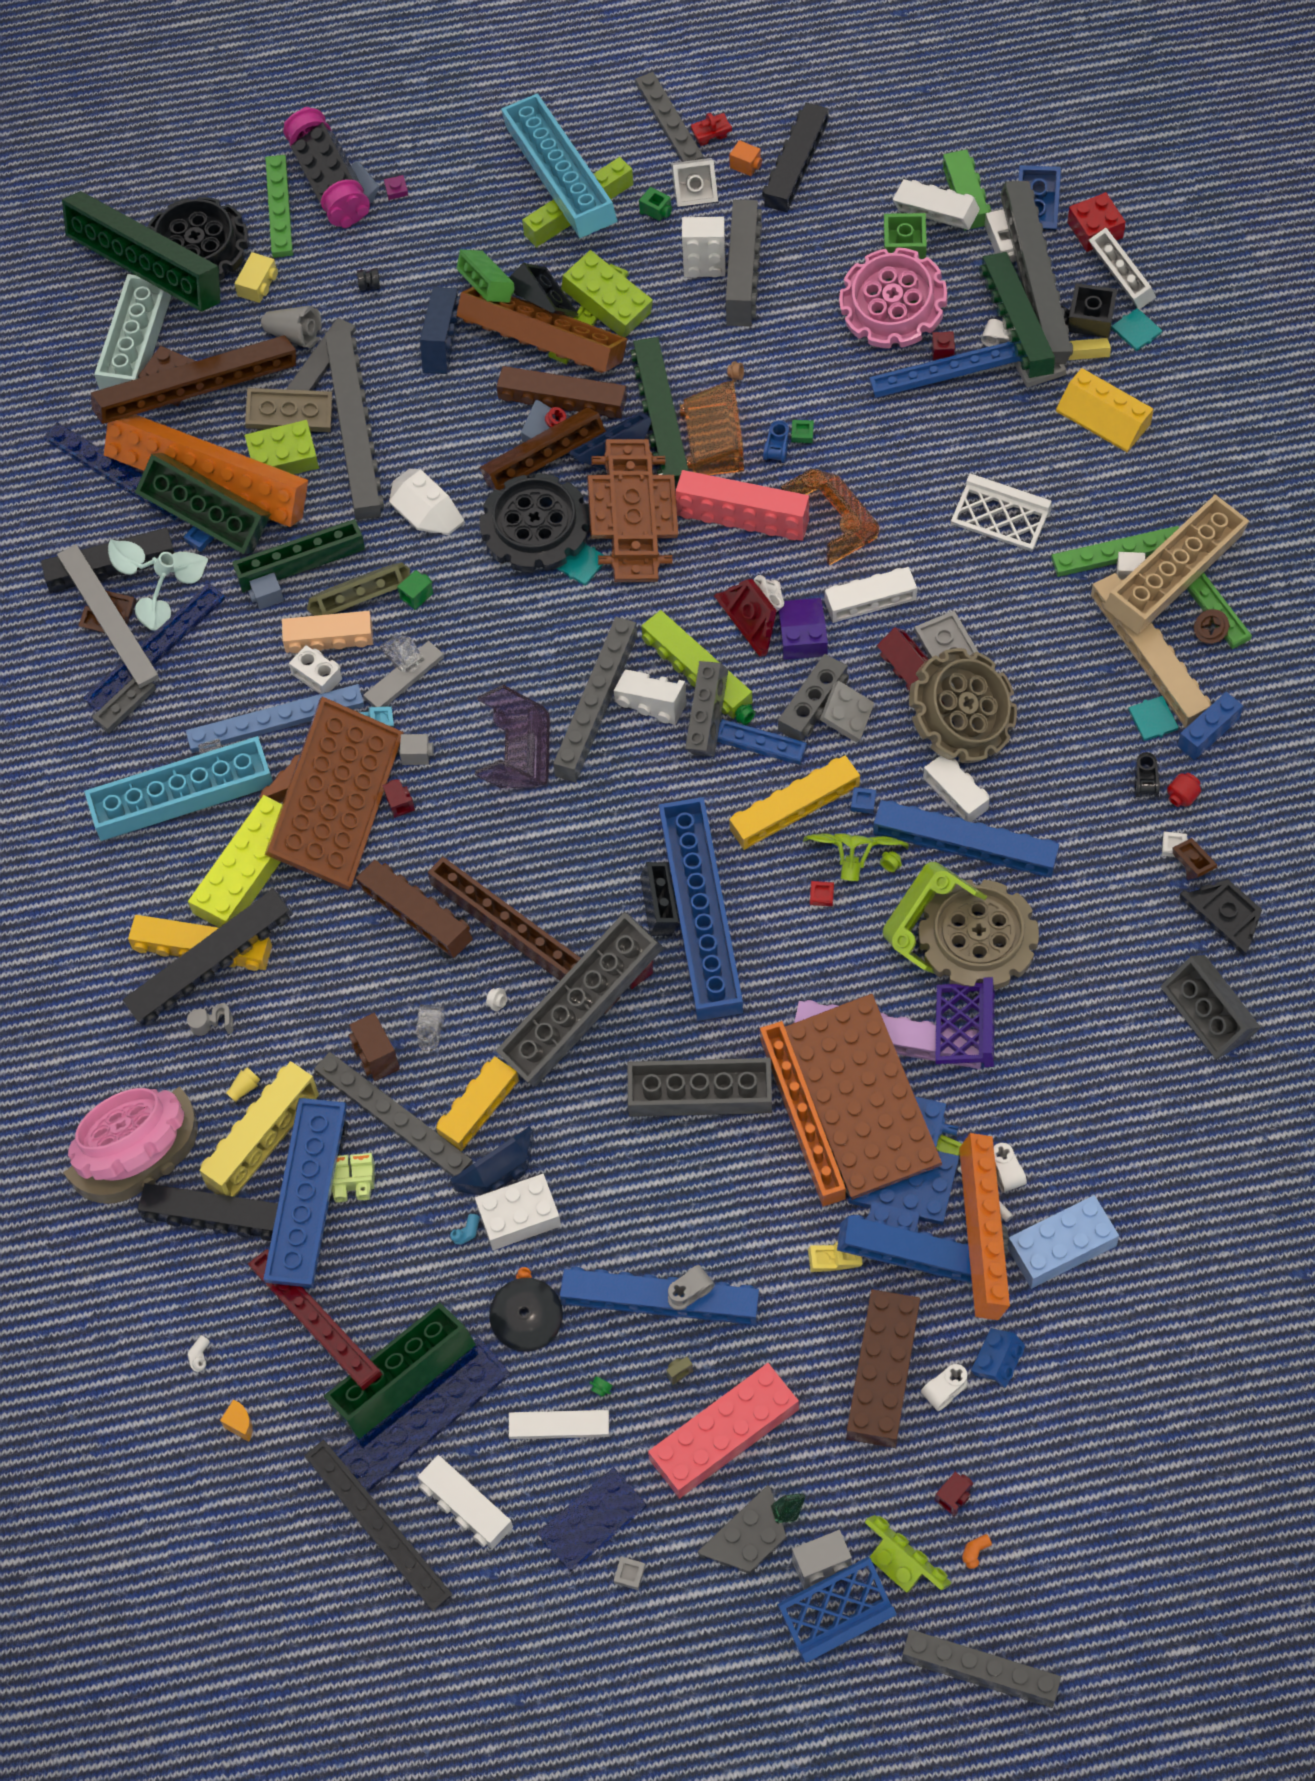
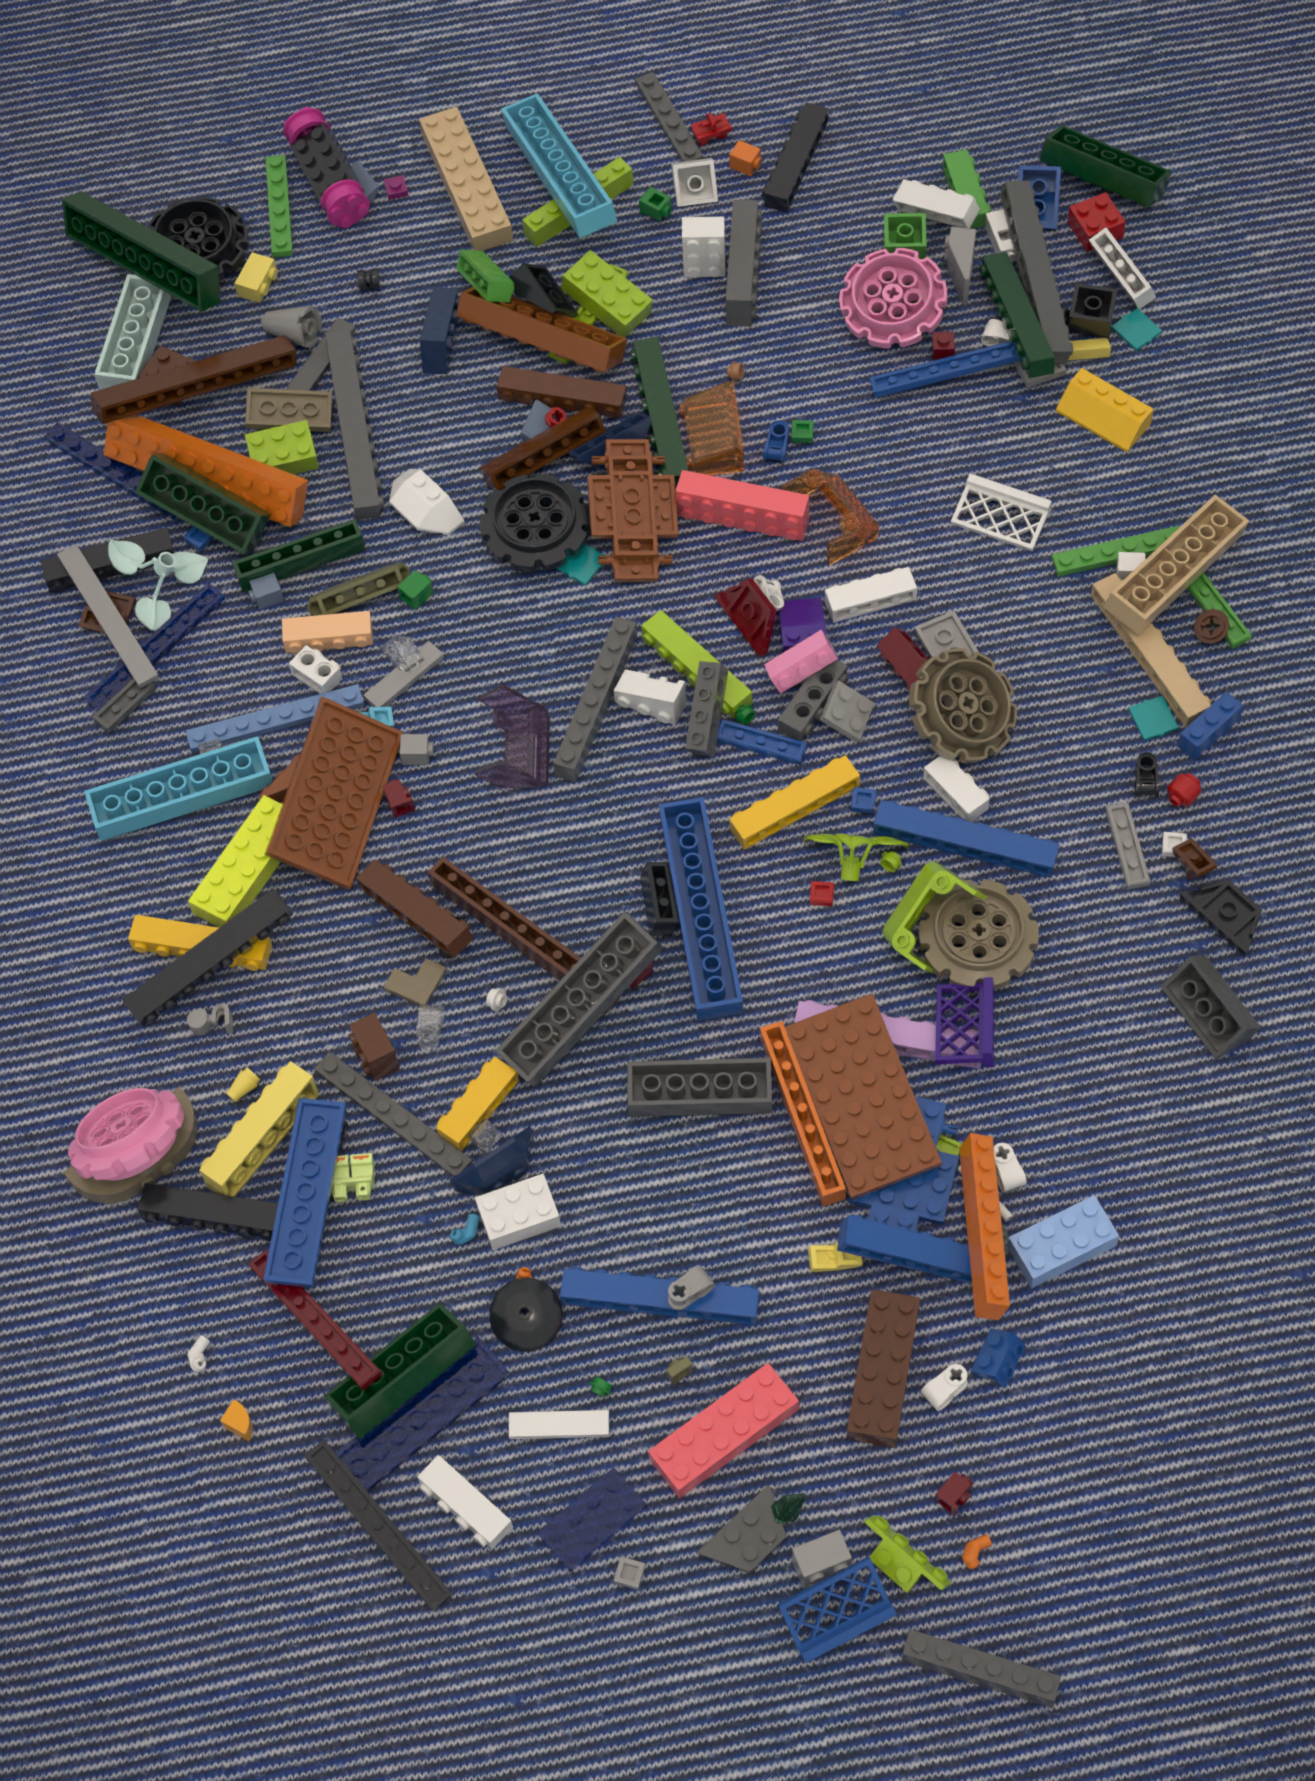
(418, 988): none -> dark tan tile
(466, 179): none -> tan brick
(485, 1135): none -> clear plate
(801, 661): none -> bright pink brick
(960, 257): none -> light grey slope
(1105, 166): none -> dark green brick
(1127, 846): none -> light grey tile

